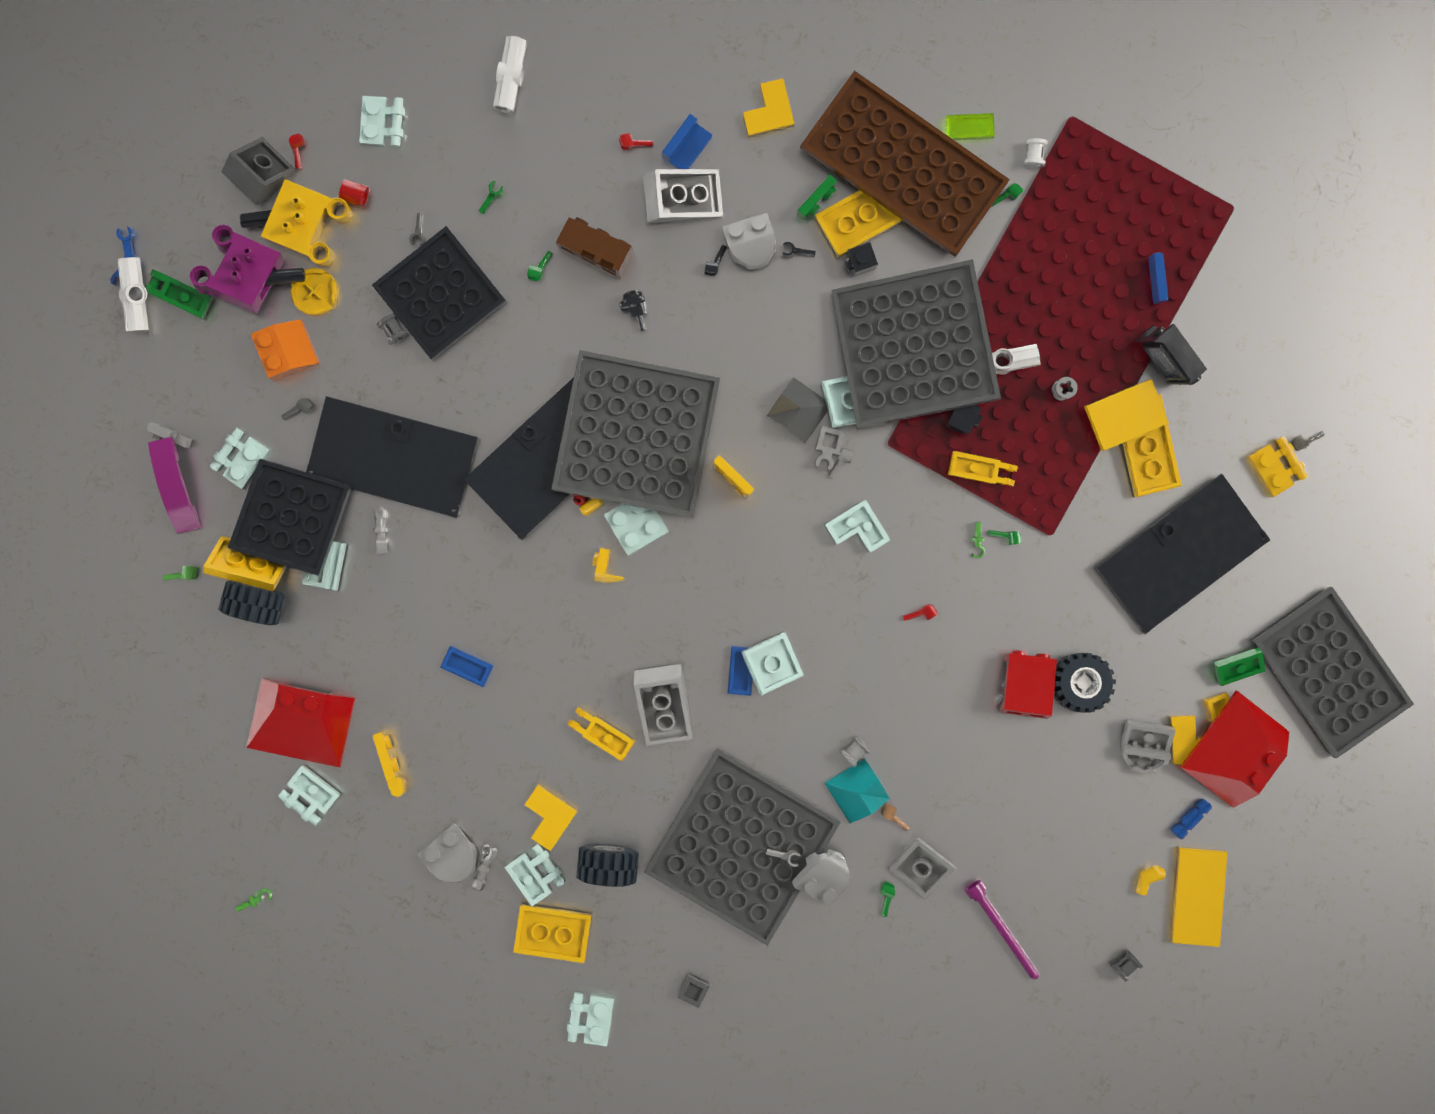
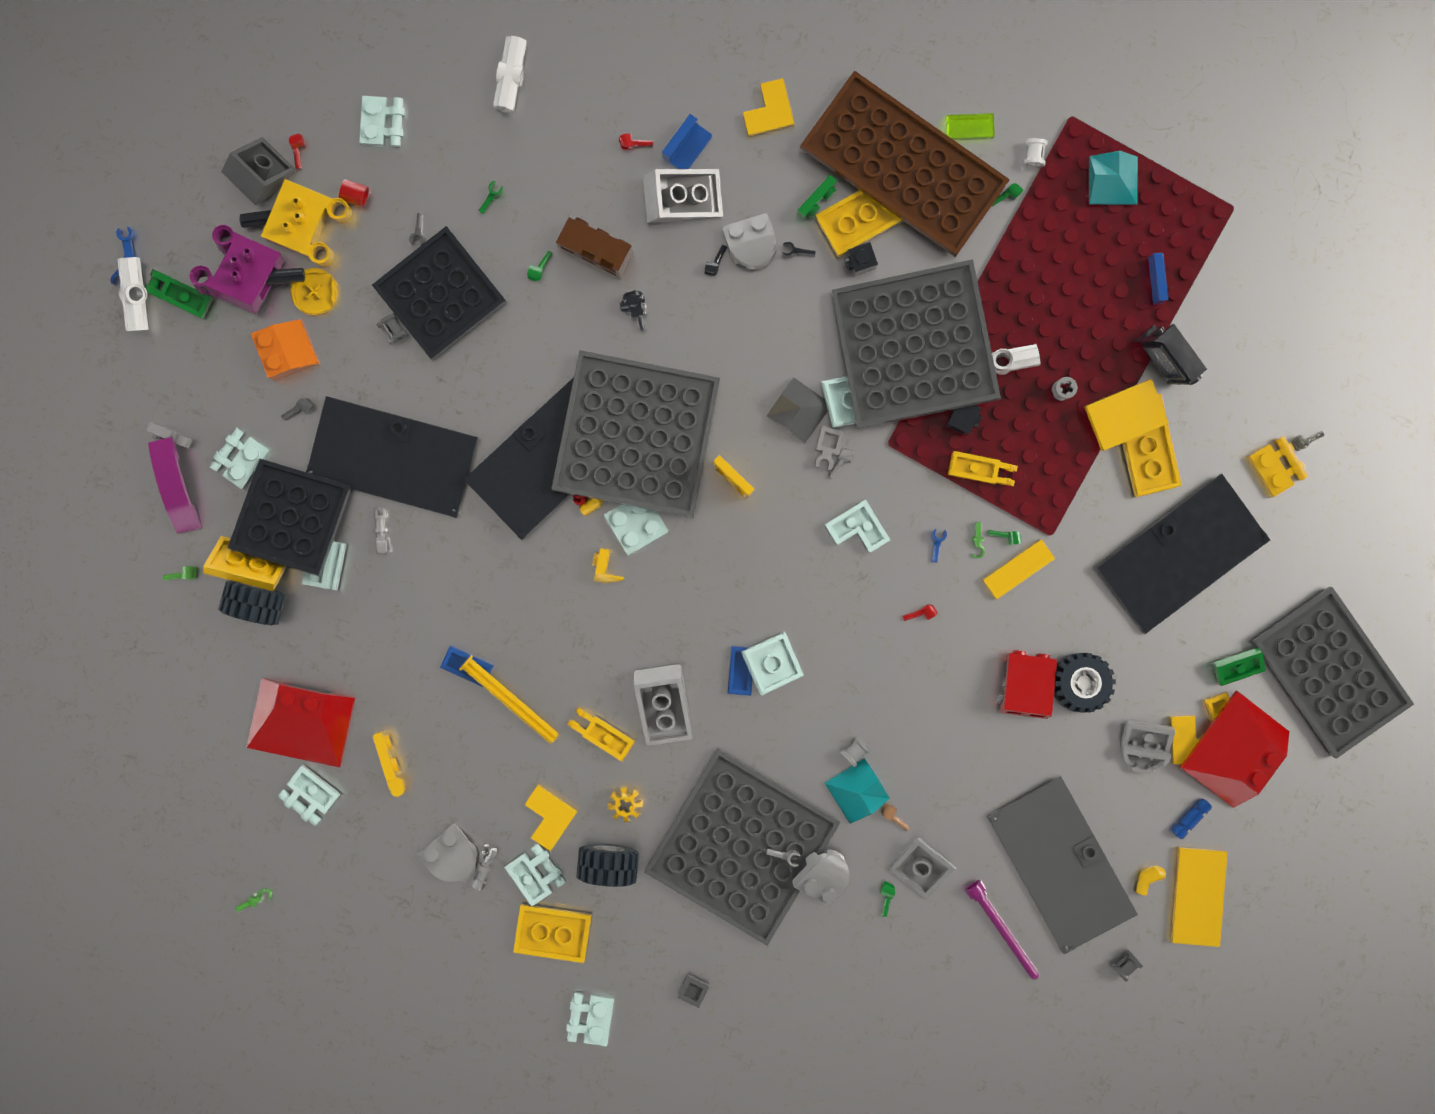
(509, 700): none -> yellow axle
(623, 811): none -> yellow piece
(937, 544): none -> blue hand
(1018, 569): none -> yellow tile
(1062, 865): none -> dark grey door
(1113, 179): none -> teal slope

